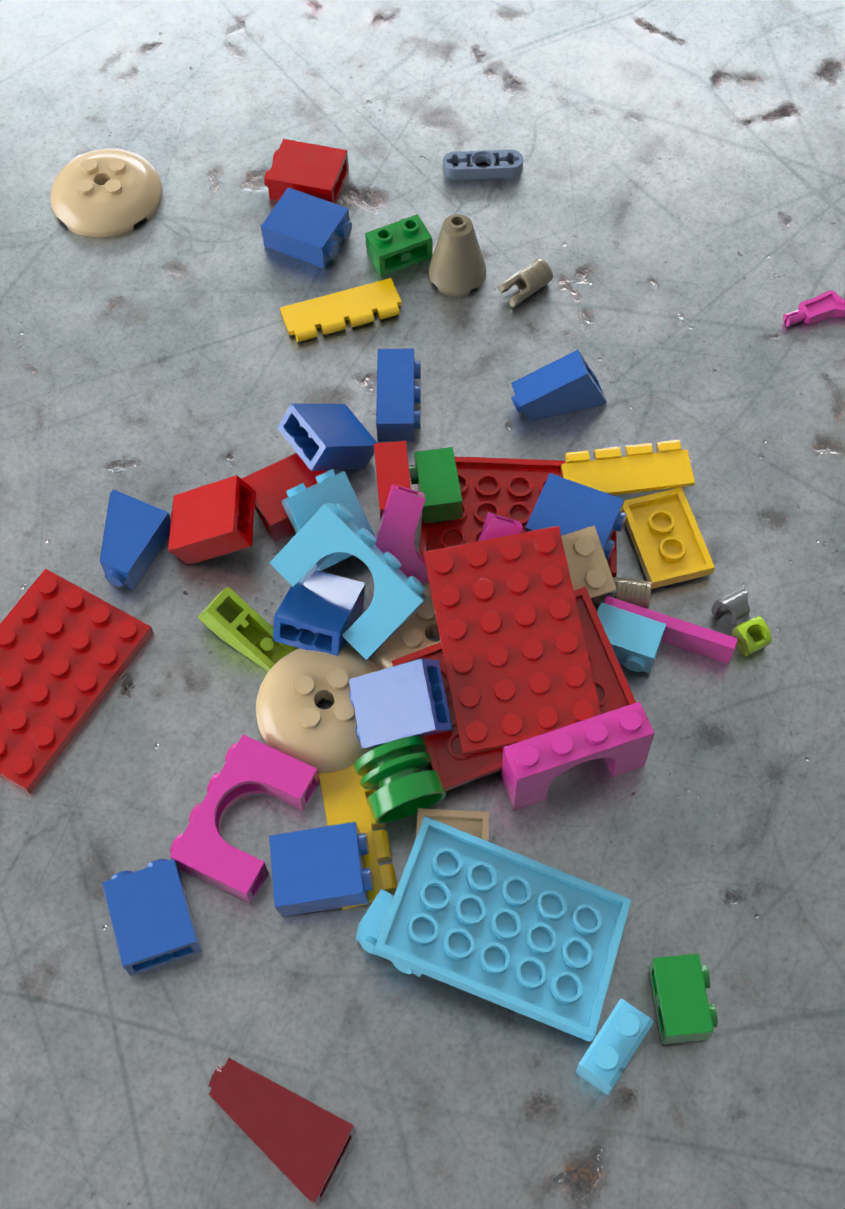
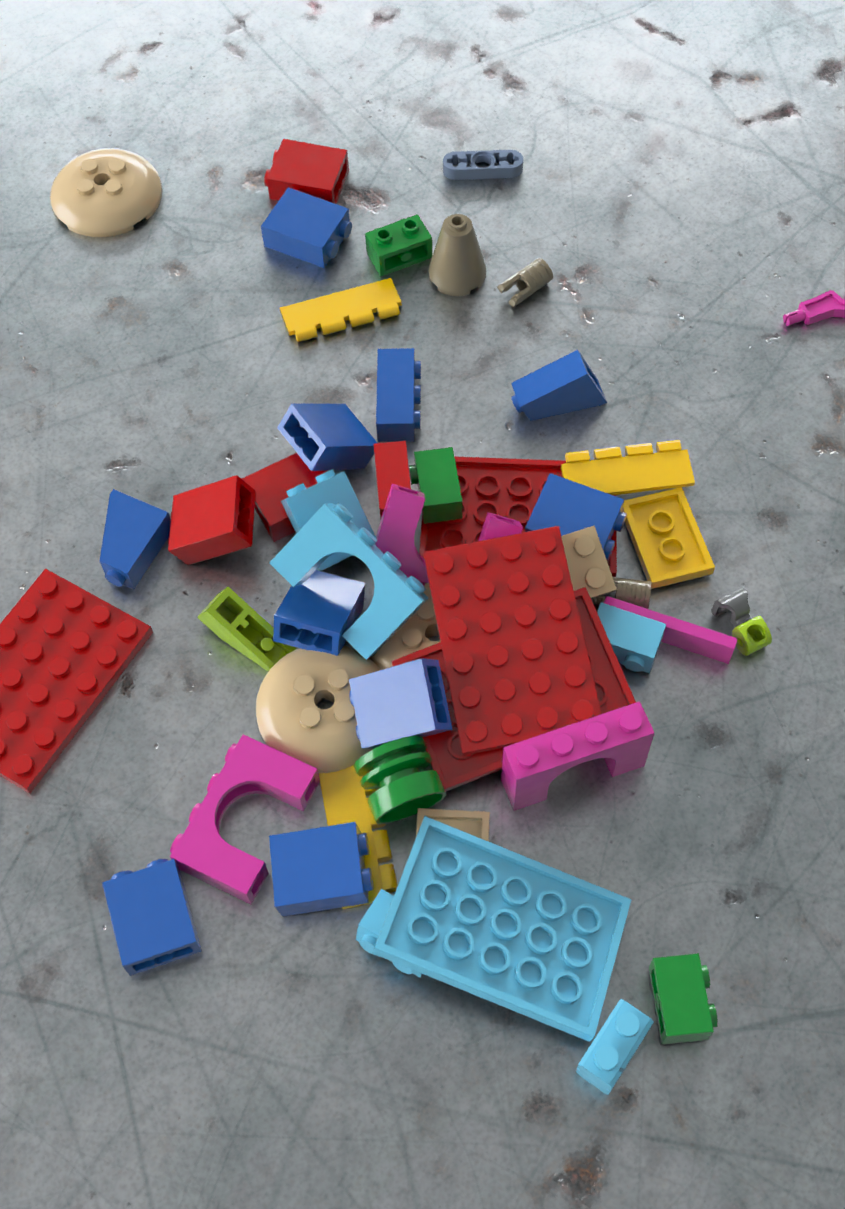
(287, 1128): dark red slope -> none

